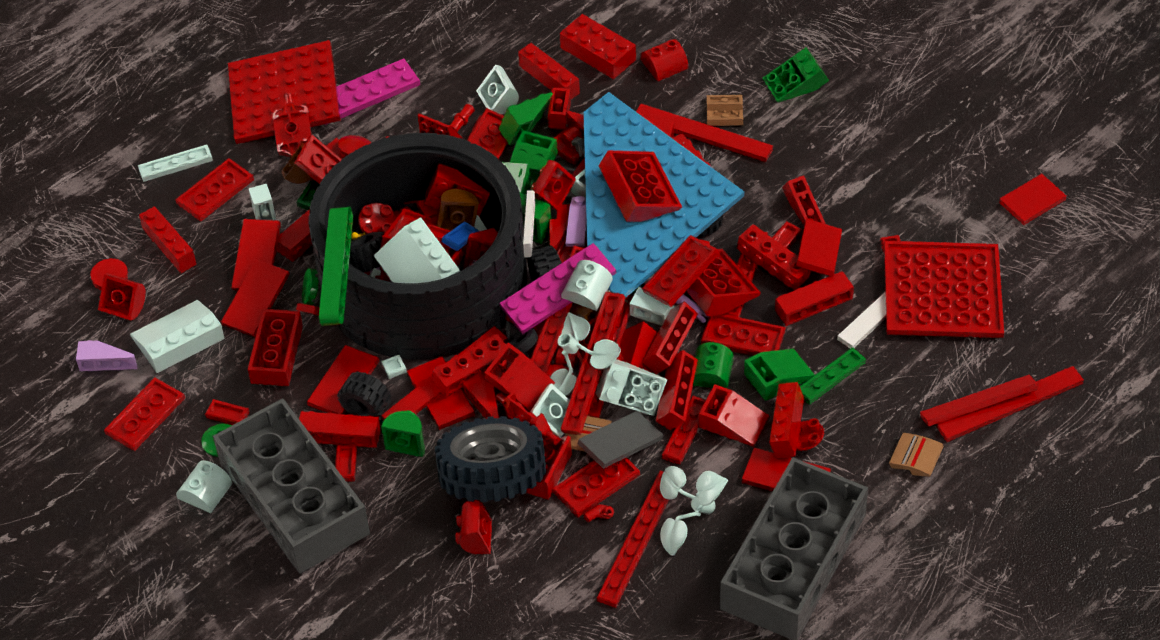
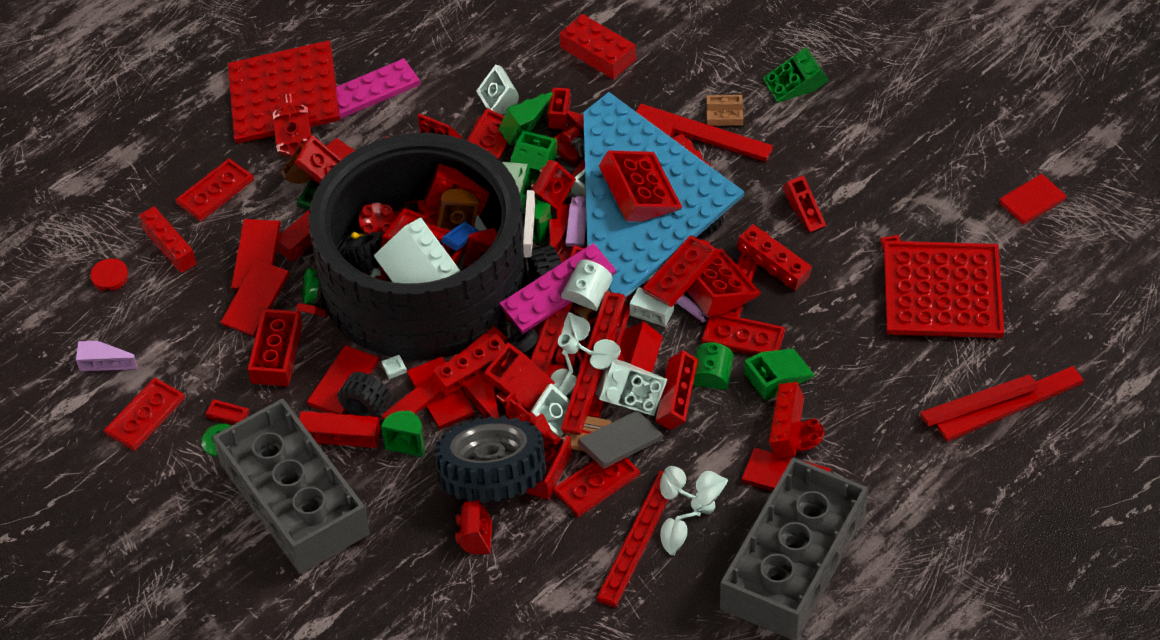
(121, 297): red brick -> none
(175, 163): light aqua tile -> none
(178, 335): light aqua slope -> none
(205, 486): light aqua brick -> none
(262, 203): light aqua brick -> none
(336, 266): green beam -> none
(346, 461): red tile -> none
(351, 143): red dish -> none
(461, 118): red pin -> none
(547, 70): red brick -> none
(599, 511): red arm -> none
(665, 59): red brick -> none
(670, 337): red brick -> none
(684, 433): red tile -> none
(732, 416): red slope -> none
(787, 234): red tile -> none
(814, 298): red brick -> none
(819, 247): red tile -> none
(832, 375): green tile -> none
(864, 323): white tile -> none
(916, 454): medium nougat slope -> none

